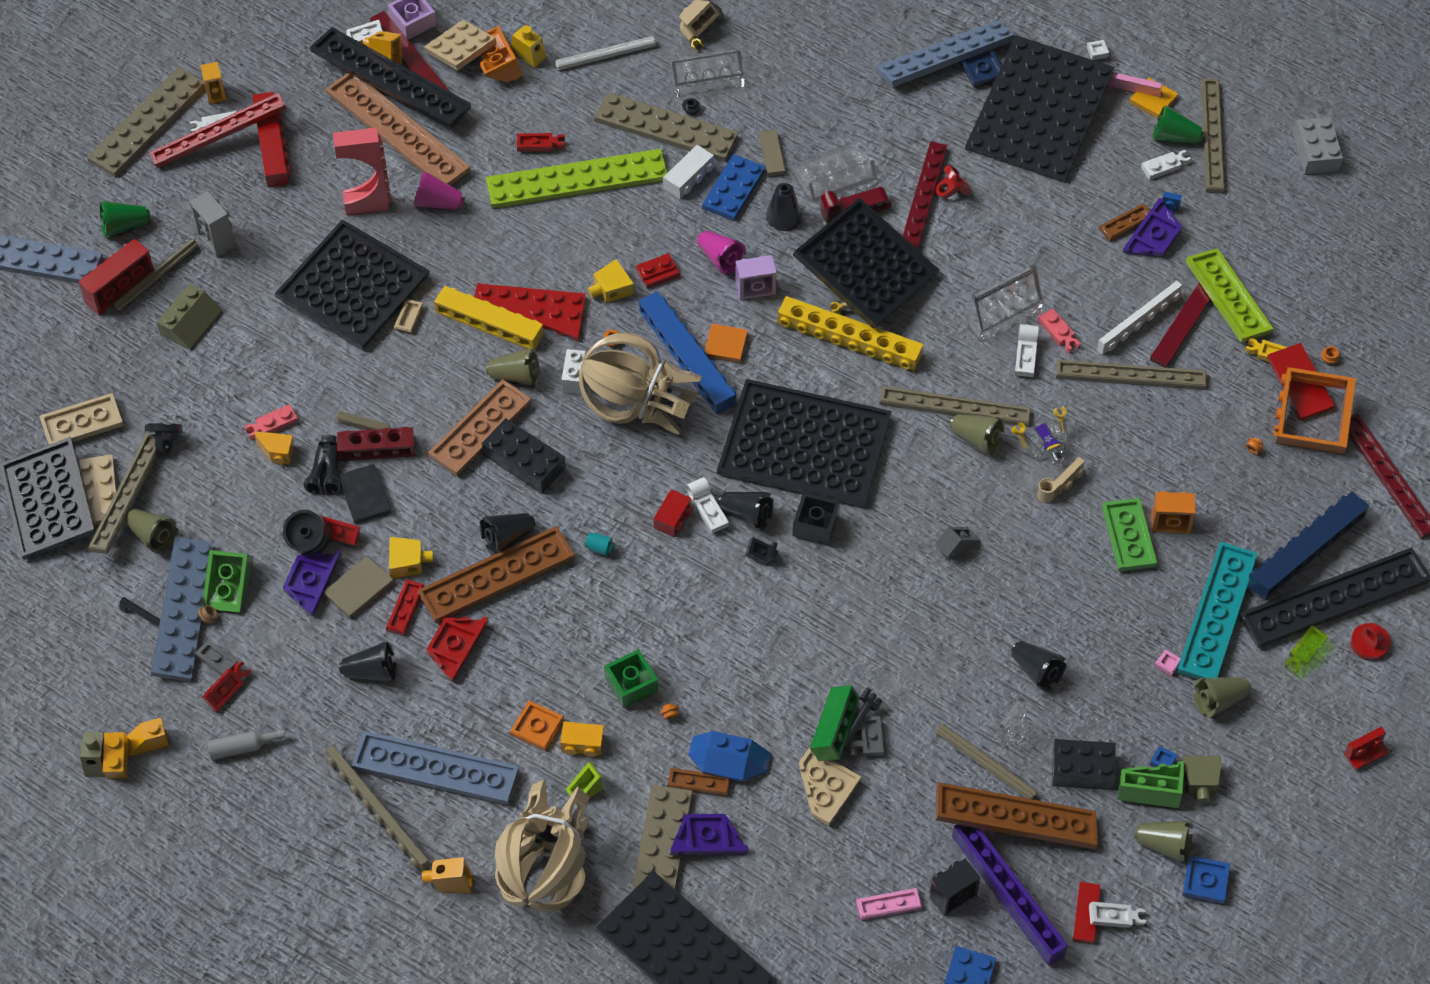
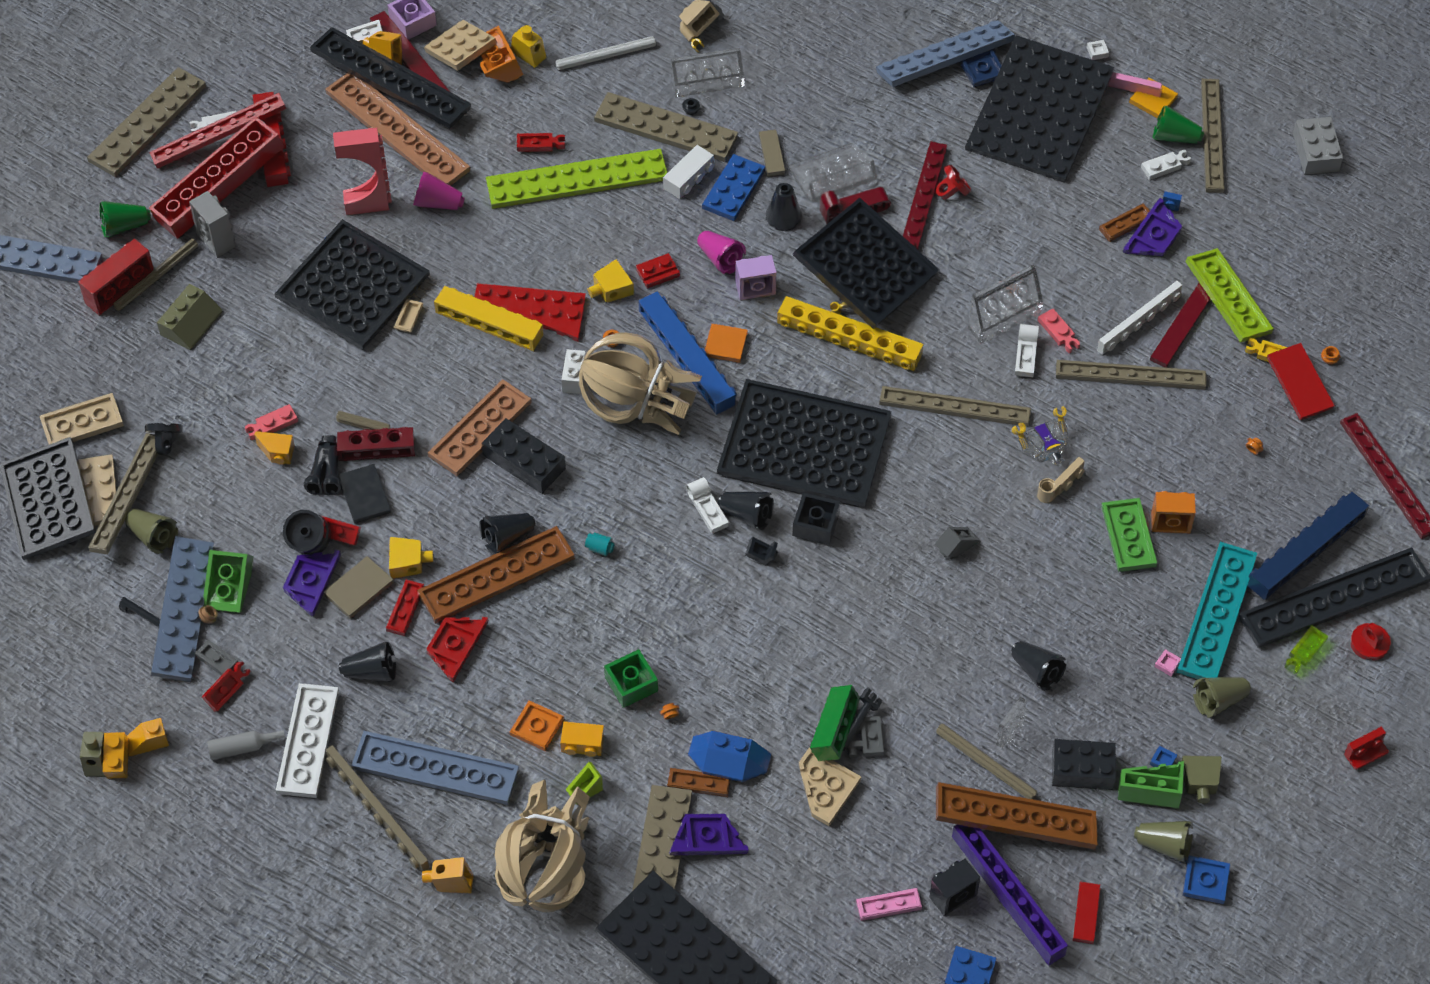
(213, 82): light orange brick -> none
(217, 174): none -> red brick
(307, 740): none -> white plate
(515, 367): olive cone -> none
(672, 513): red brick -> none
(979, 431): olive cone -> none
(1114, 915): white plate -> none
(1322, 379): orange window -> none

